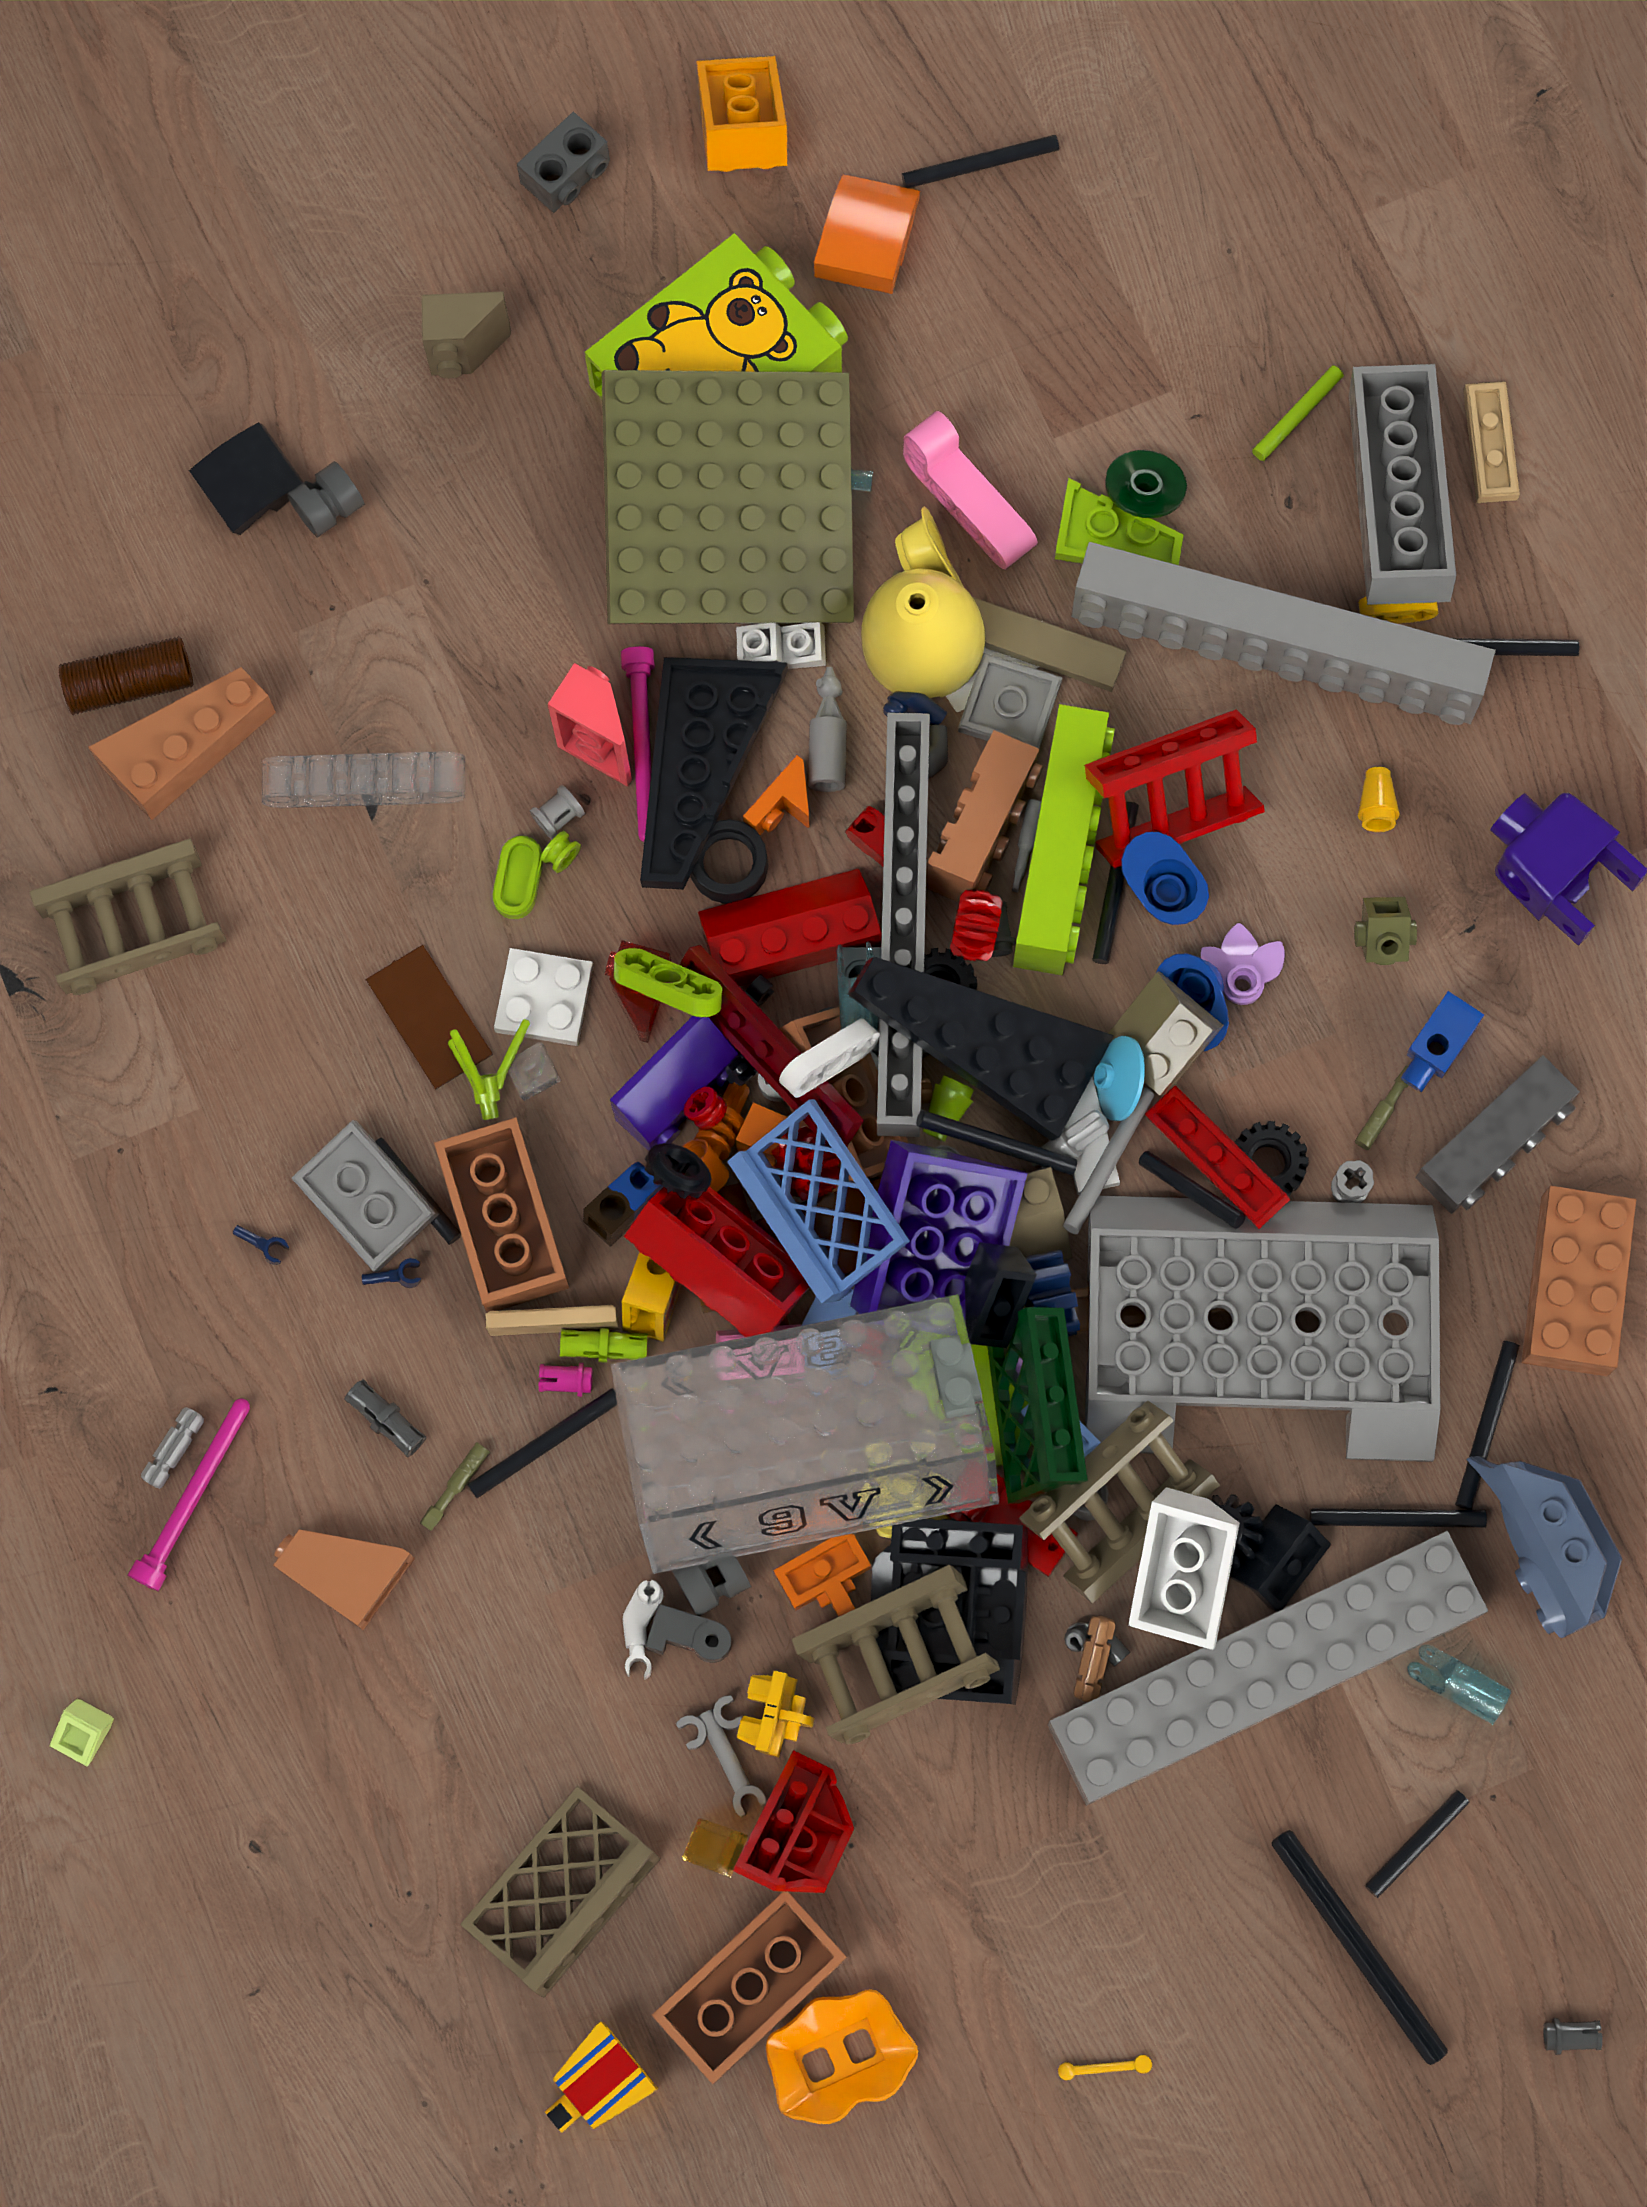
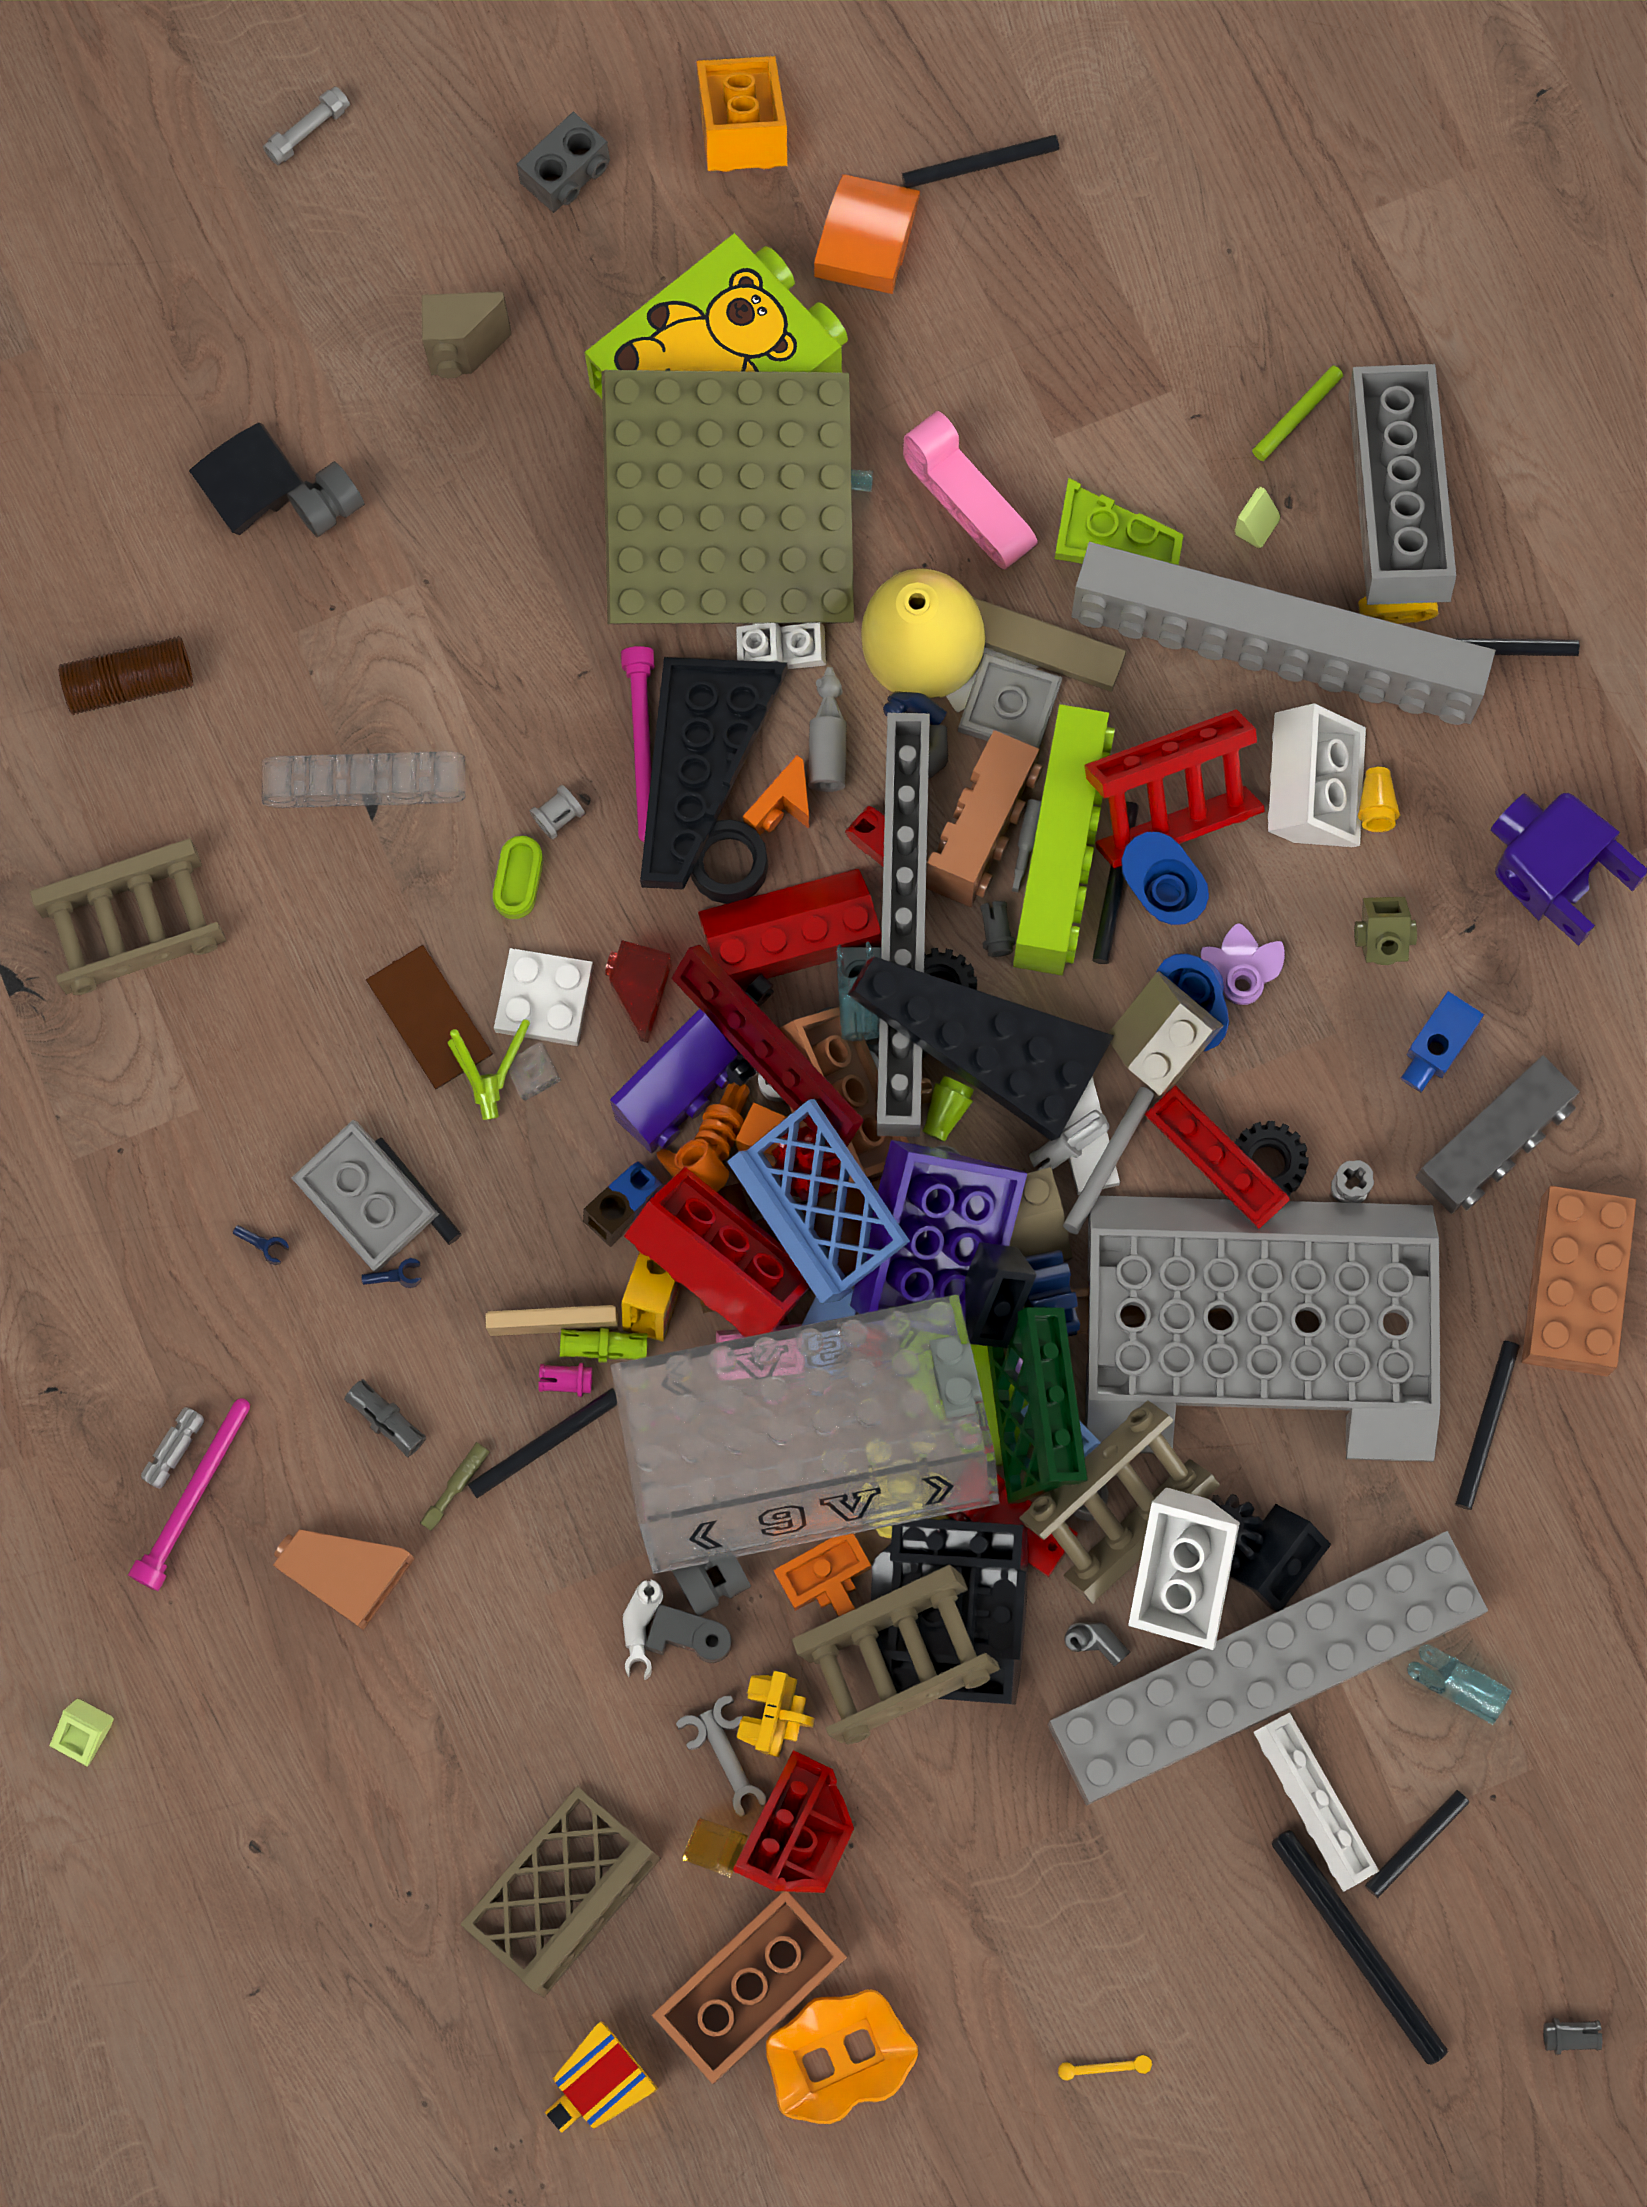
(183, 741): nougat wedge -> none
(280, 147): none -> light grey bar
(501, 1215): nougat brick -> none
(560, 852): lime bush -> none
(589, 723): coral slope -> none
(668, 1164): black gear -> none
(687, 992): lime beam -> none
(705, 1108): red bush -> none
(829, 1058): white beam -> none
(923, 547): light yellow piece -> none
(976, 925): red gear -> none
(996, 1142): black bar -> none
(1094, 1658): medium nougat axle -> none
(1120, 1078): medium azure dish -> none
(1148, 472): dark green dish -> none
(1192, 1189): black bar -> none
(1257, 519): none -> yellowish green slope
(1316, 777): none -> white slope
(1316, 1802): none -> white plate
(1381, 1115): olive piece -> none
(1398, 1517): black bar -> none
(1491, 442): tan tile -> none
(1559, 1543): sand blue slope -> none

